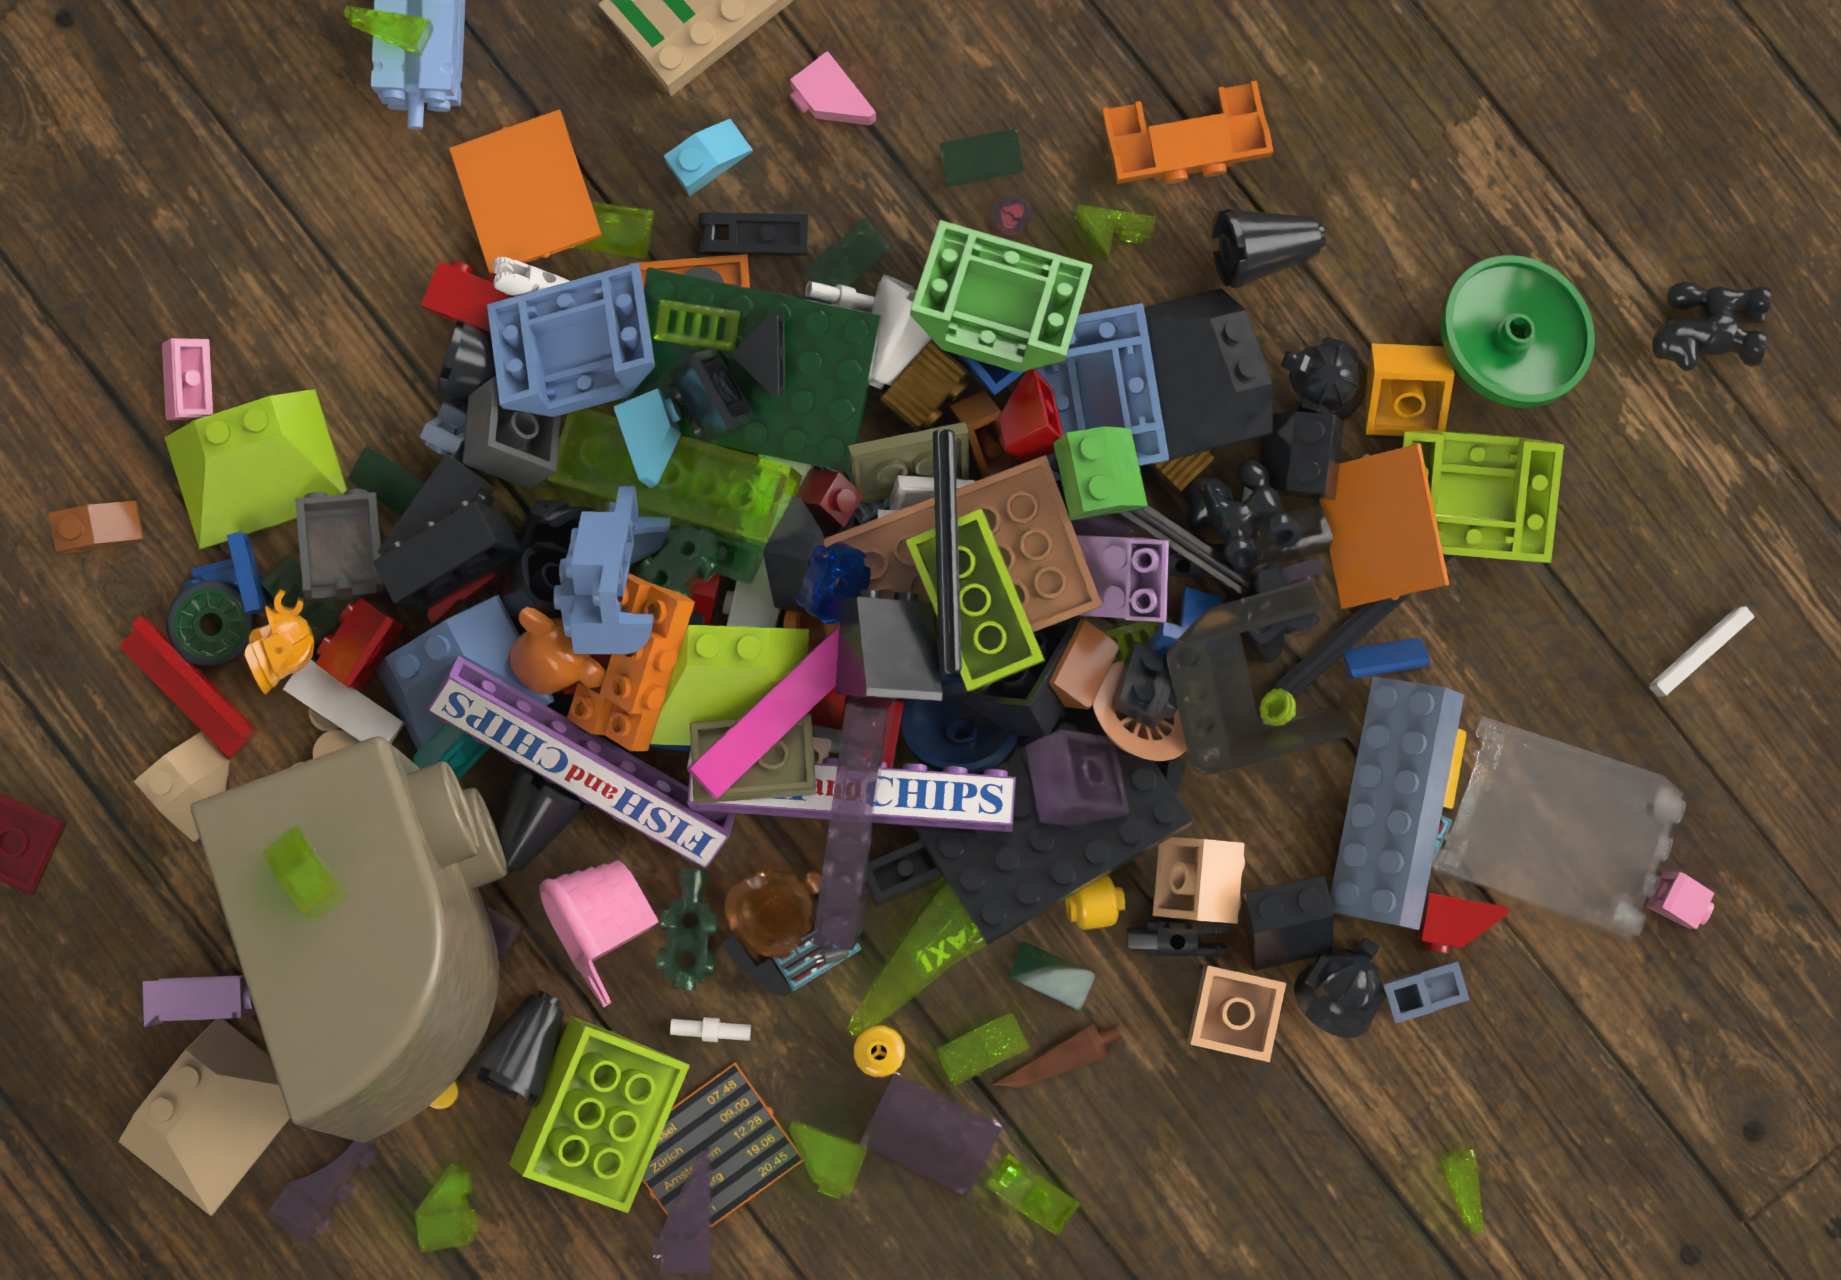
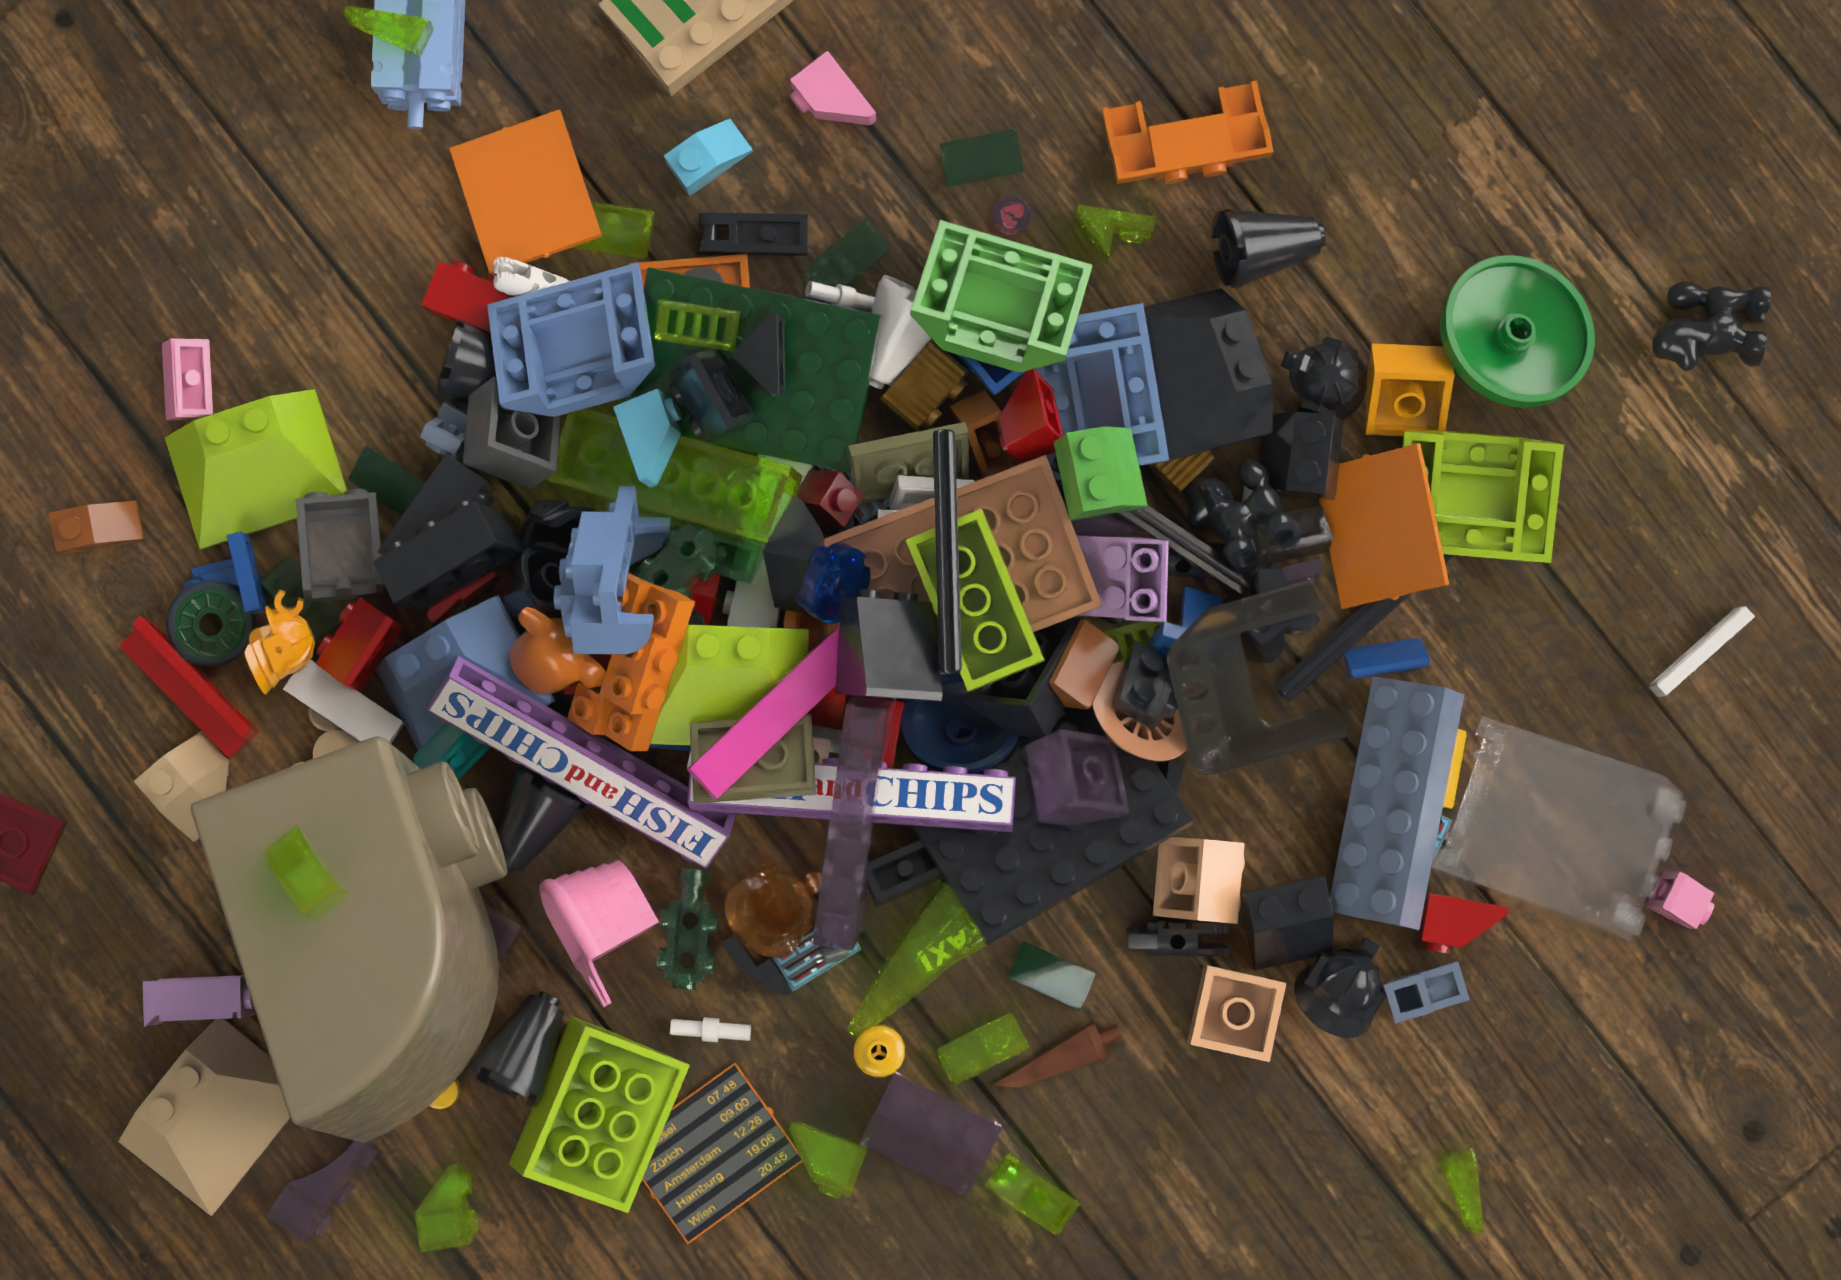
(688, 1230): clear purple slope -> none
(1096, 905): yellow head -> none
(1277, 707): lime piece -> none

